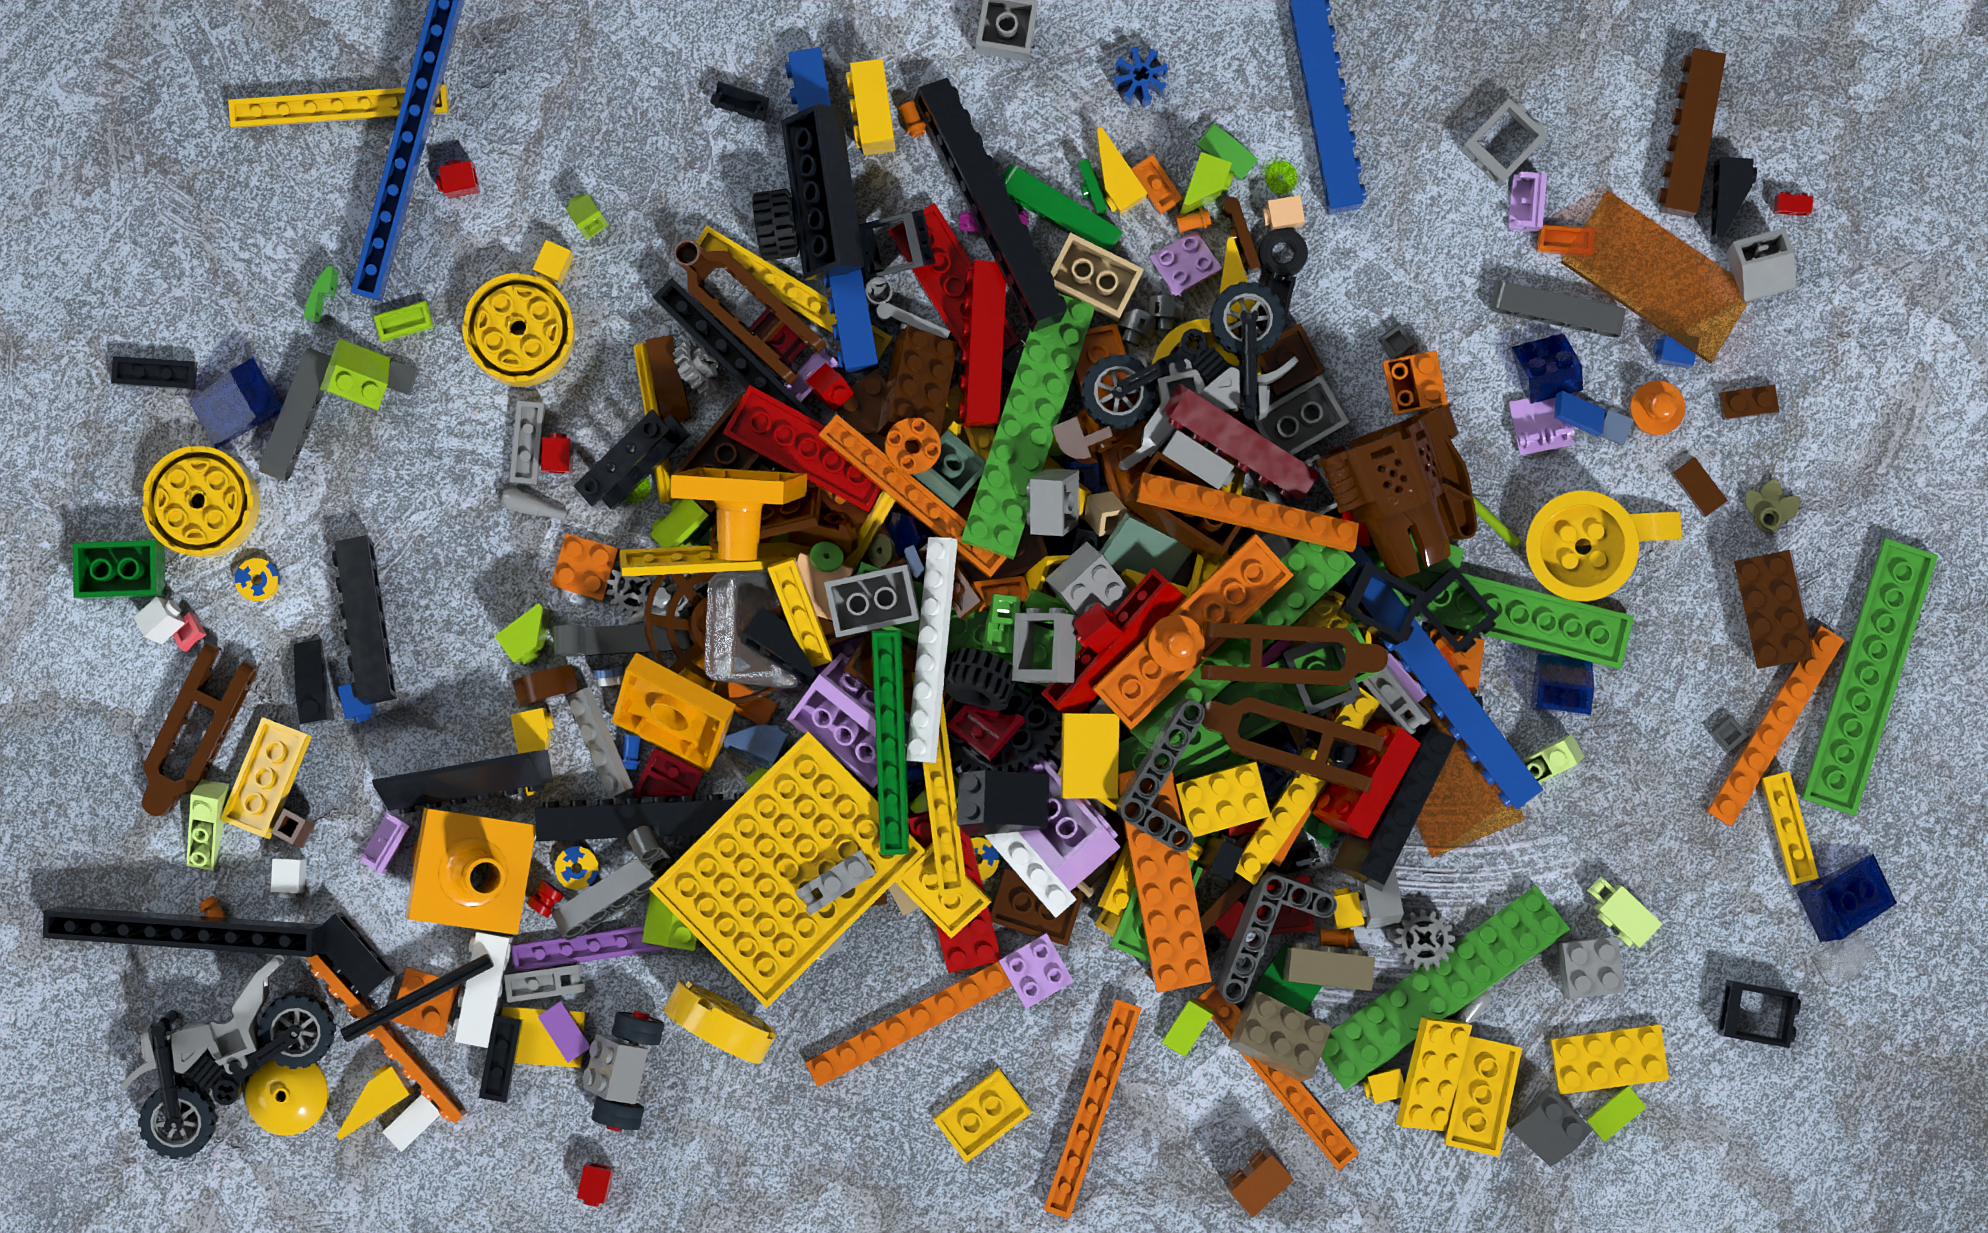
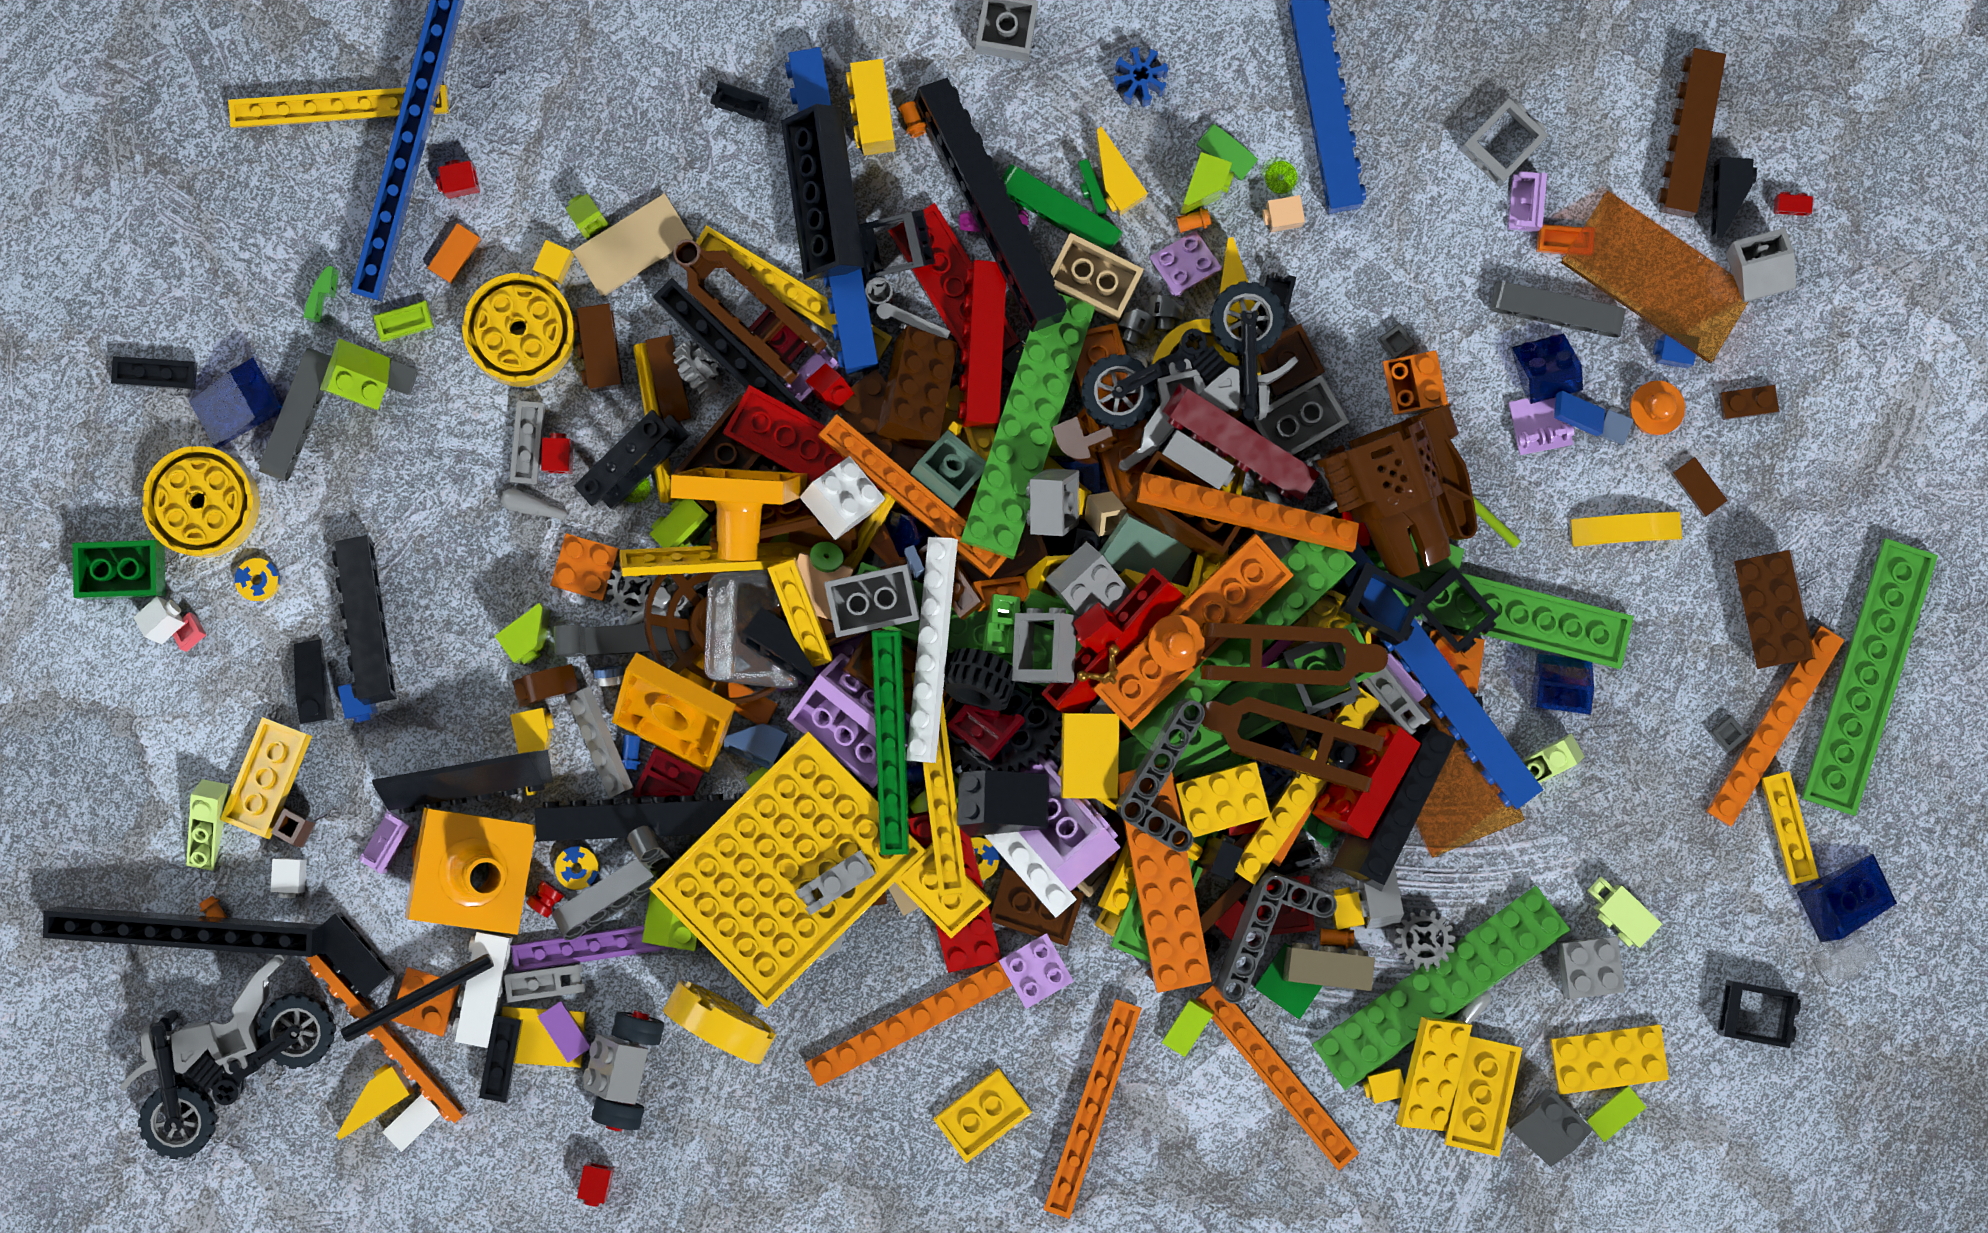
(164, 792): reddish brown piece -> none
(304, 1102): yellow dish -> none
(454, 253): none -> orange tile
(599, 348): none -> reddish brown brick
(632, 245): none -> tan tile
(775, 224): black tyre -> none
(842, 497): none -> white brick
(888, 550): olive wheel -> none
(912, 446): orange plate -> none
(1108, 676): none -> pearl gold piece
(1157, 184): orange plate -> none
(1239, 230): reddish brown plate -> none
(1258, 1181): dark orange brick -> none
(1279, 1036): dark tan brick -> none
(1288, 236): black tyre -> none
(1577, 517): yellow brick -> none
(1771, 502): olive plate -> none

